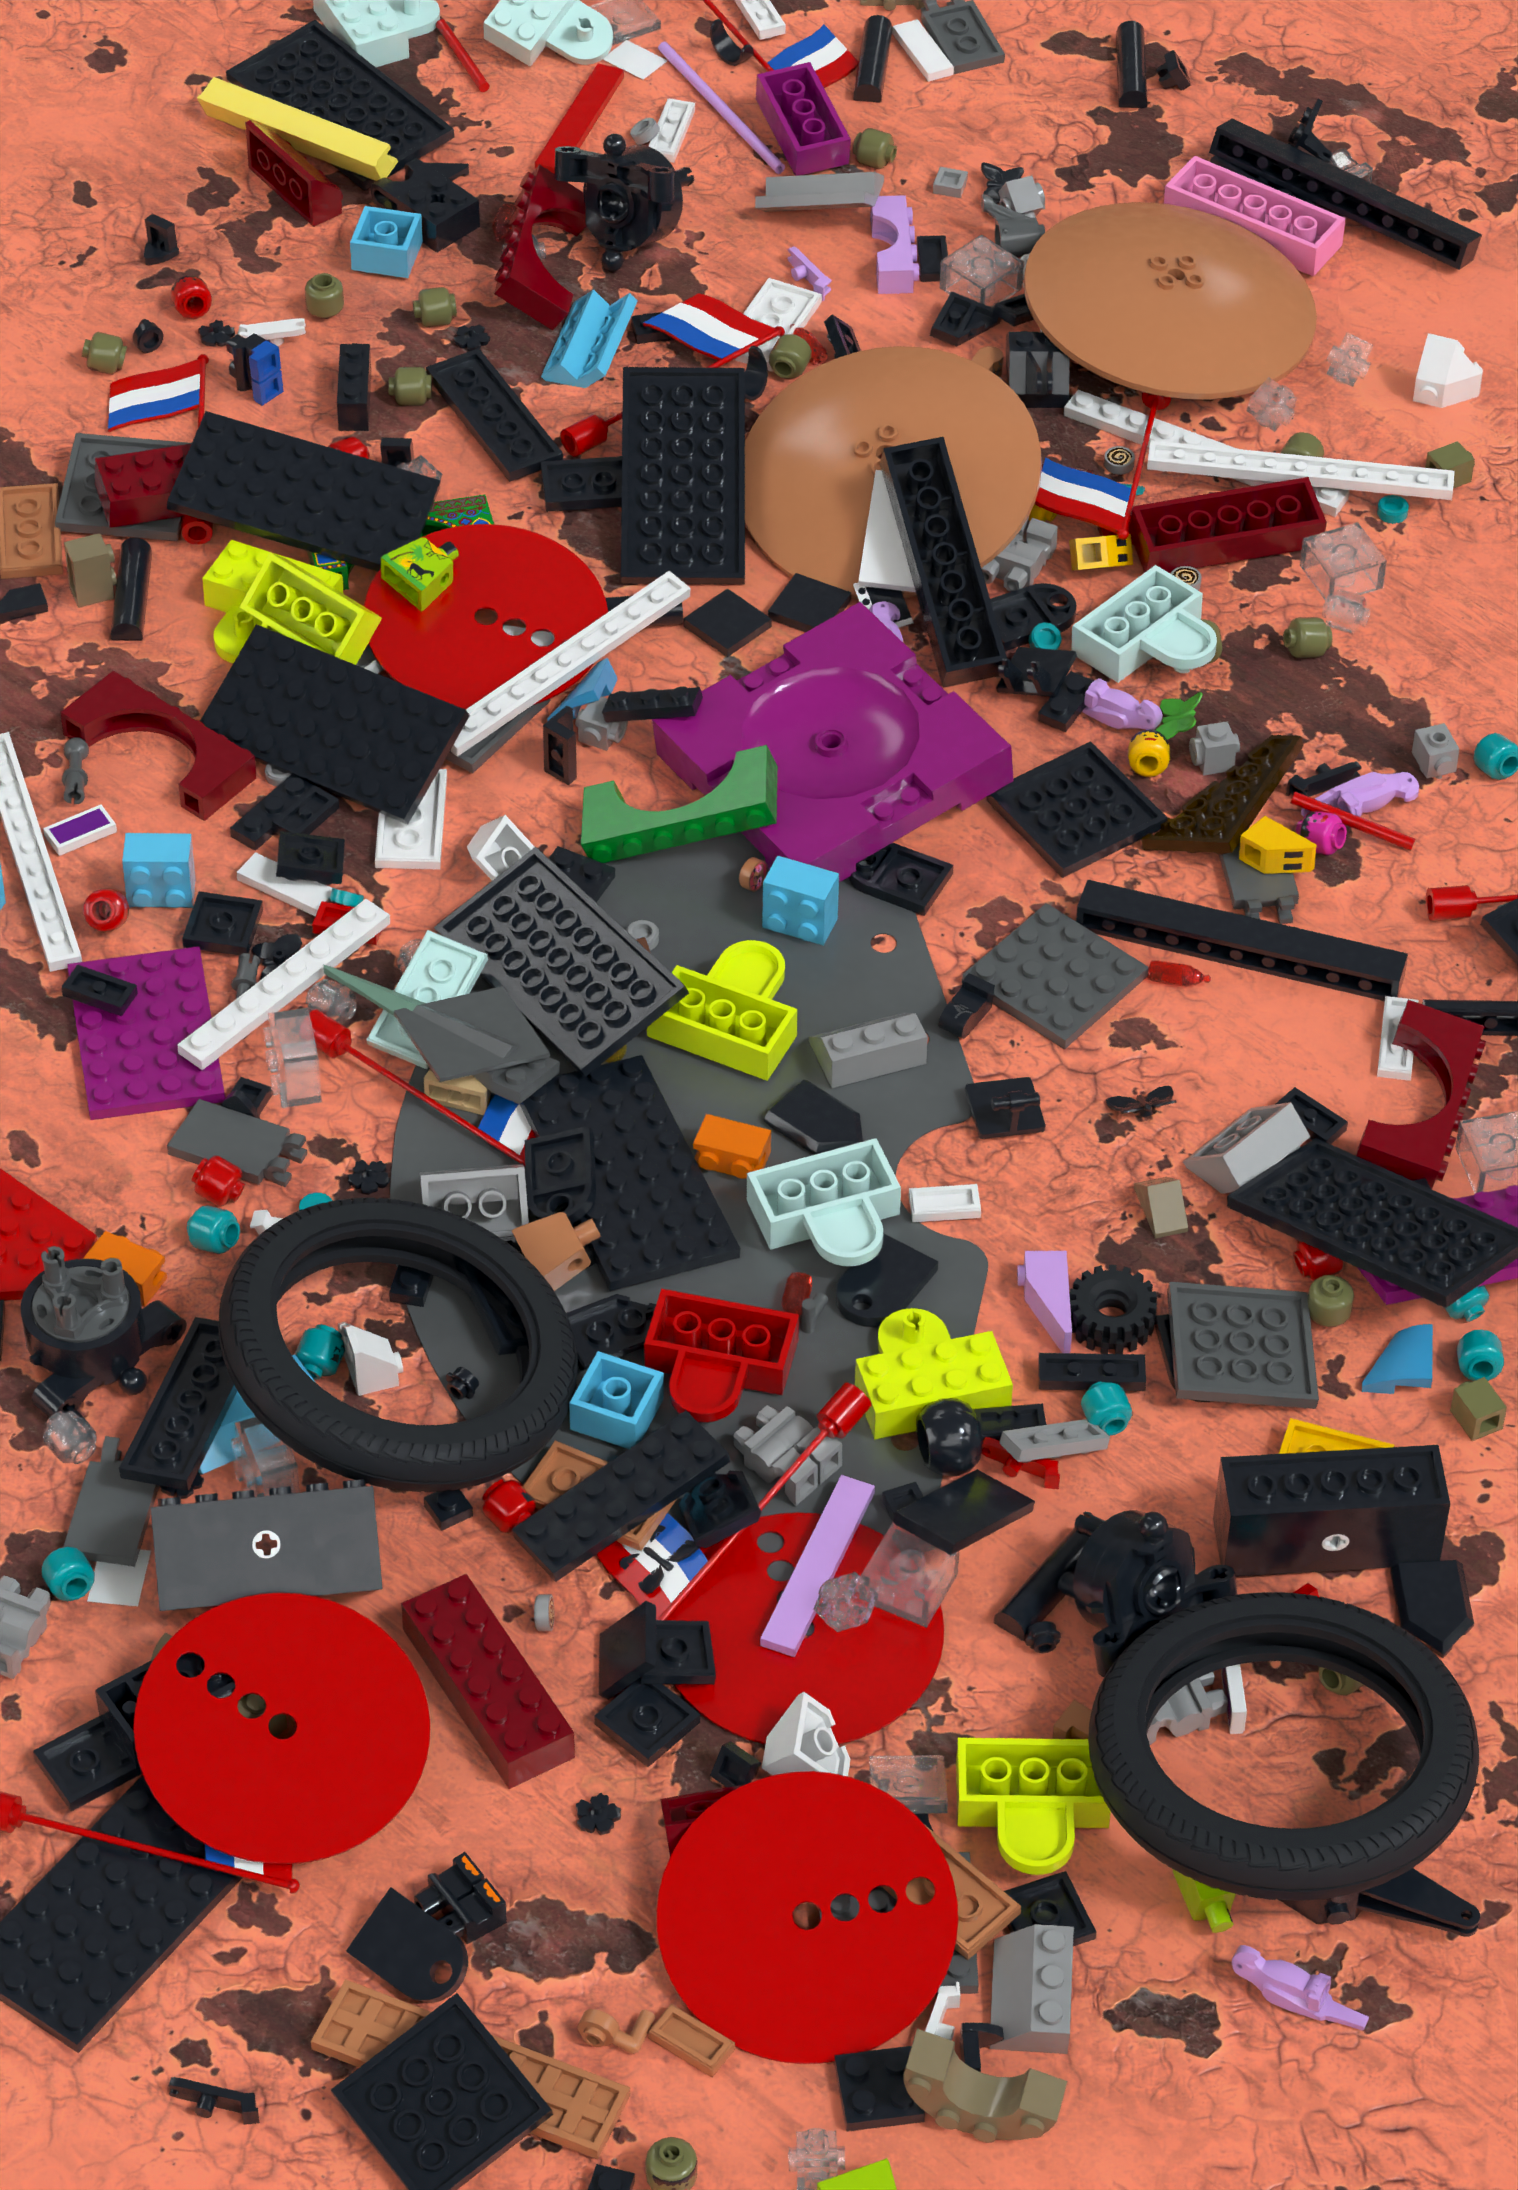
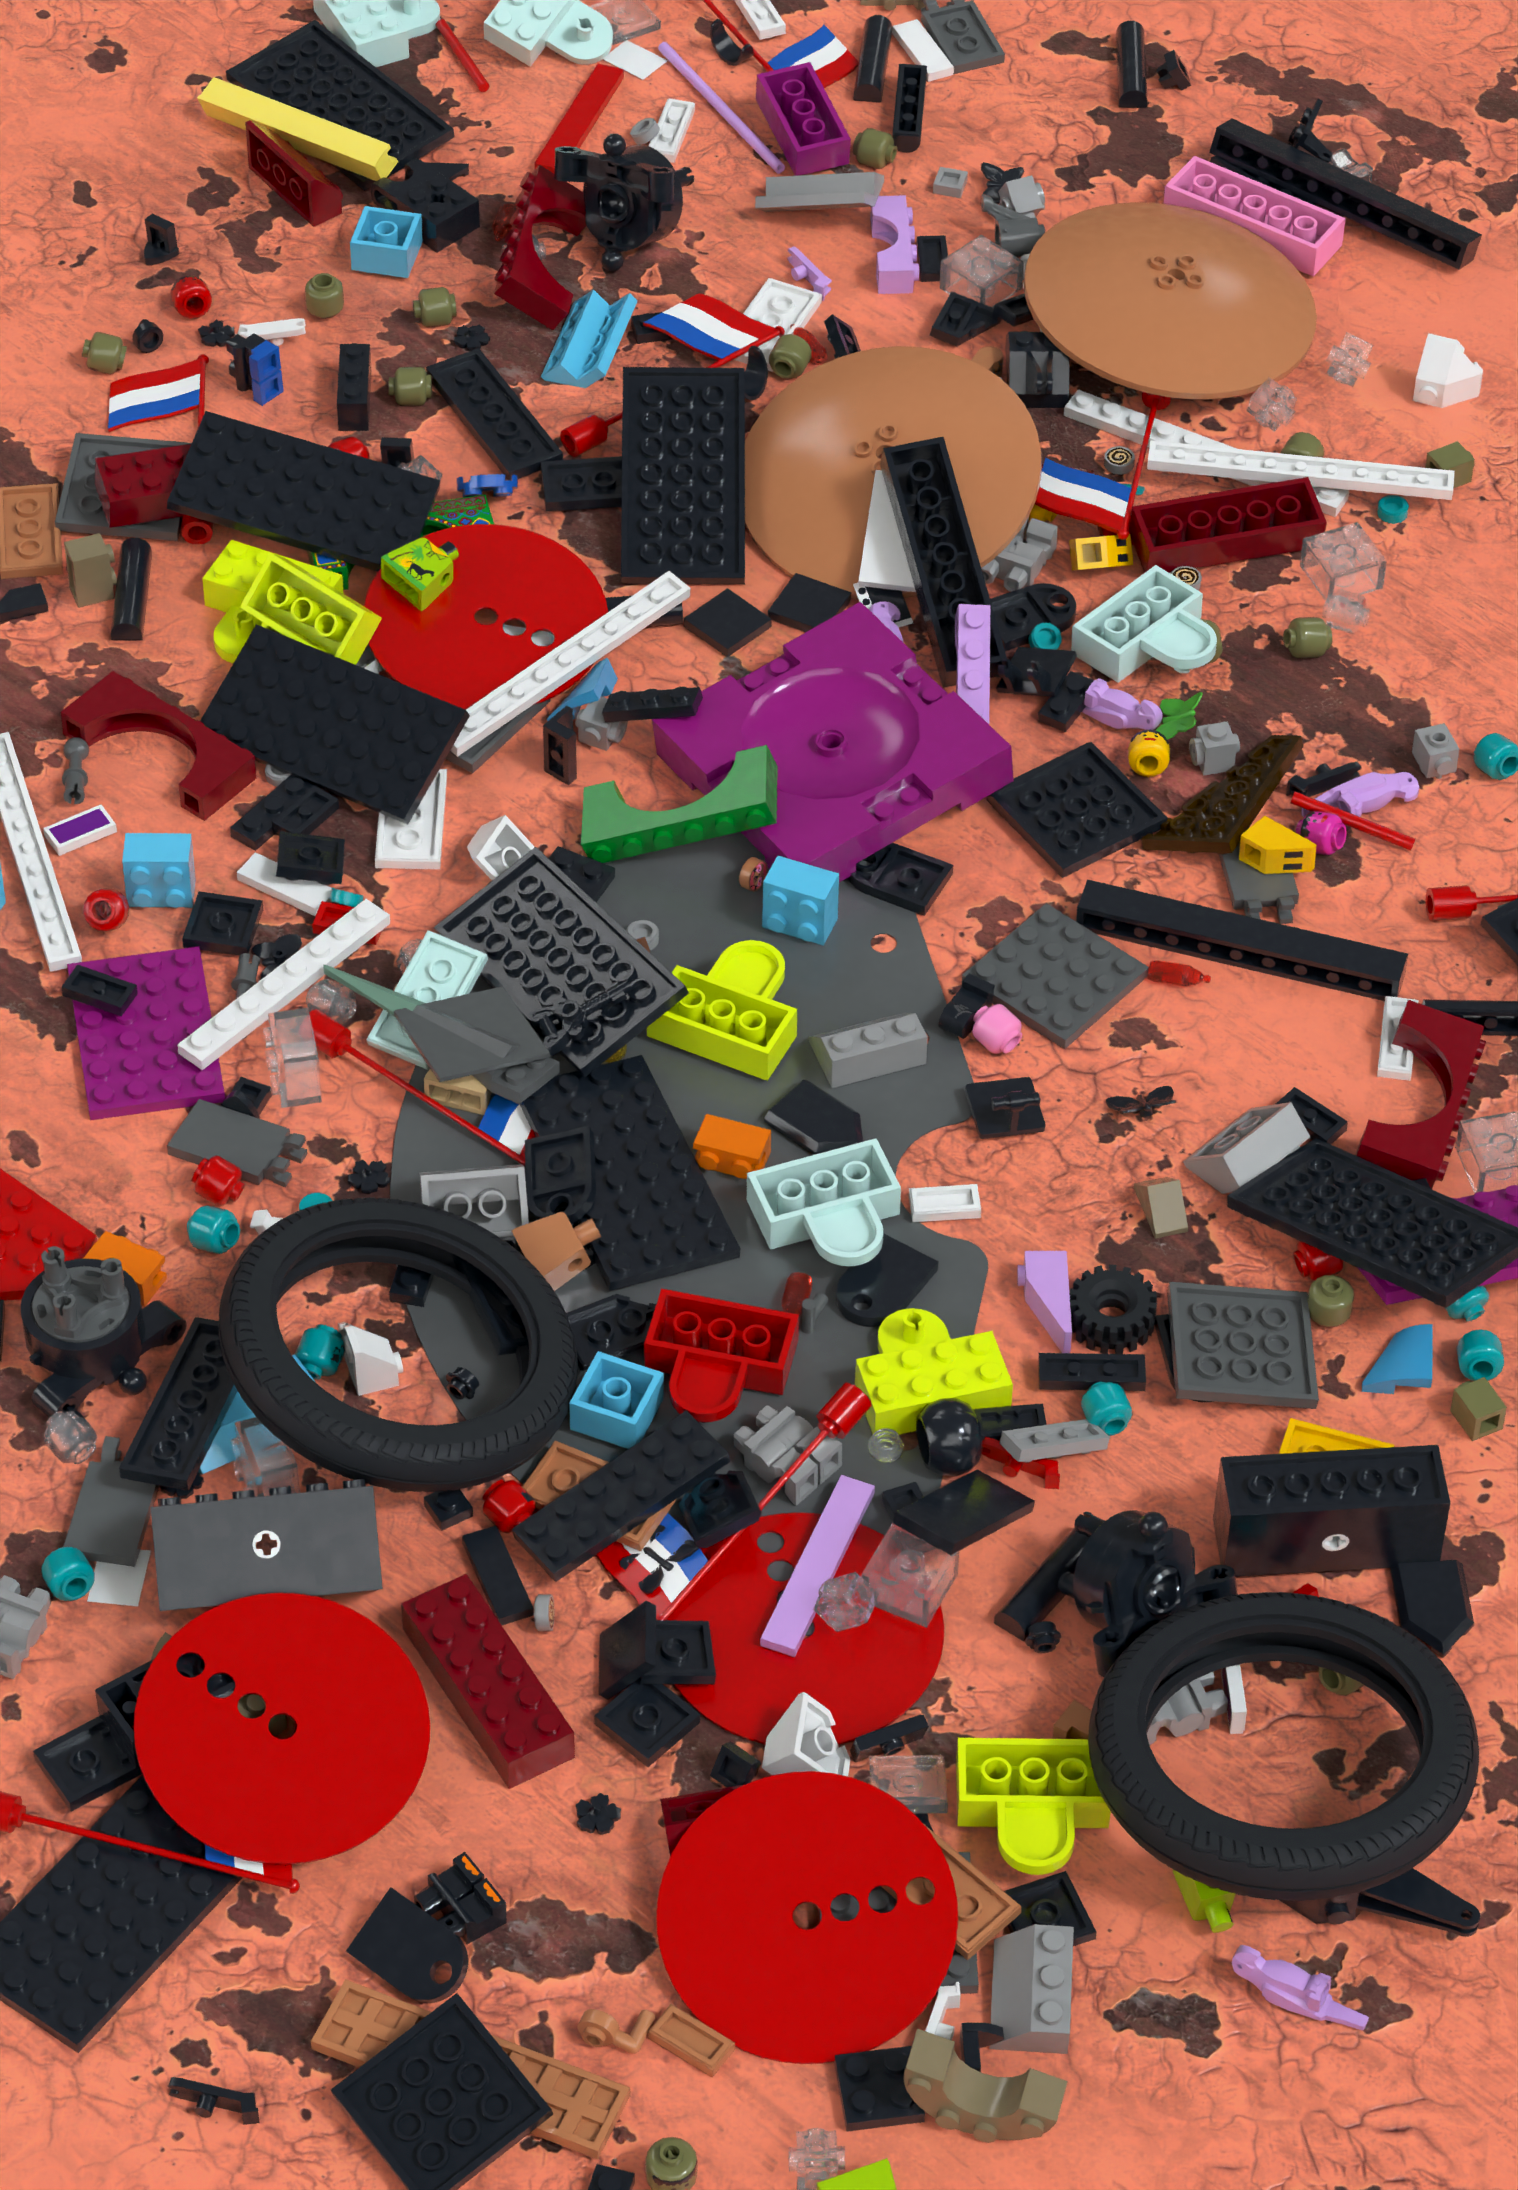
(487, 483): none -> blue plate
(497, 1575): none -> black tile
(573, 1016): none -> black piece
(885, 1438): none -> clear plate
(889, 1739): none -> black plate
(909, 107): none -> black brick
(973, 656): none -> lavender arch
(997, 1028): none -> bright pink head

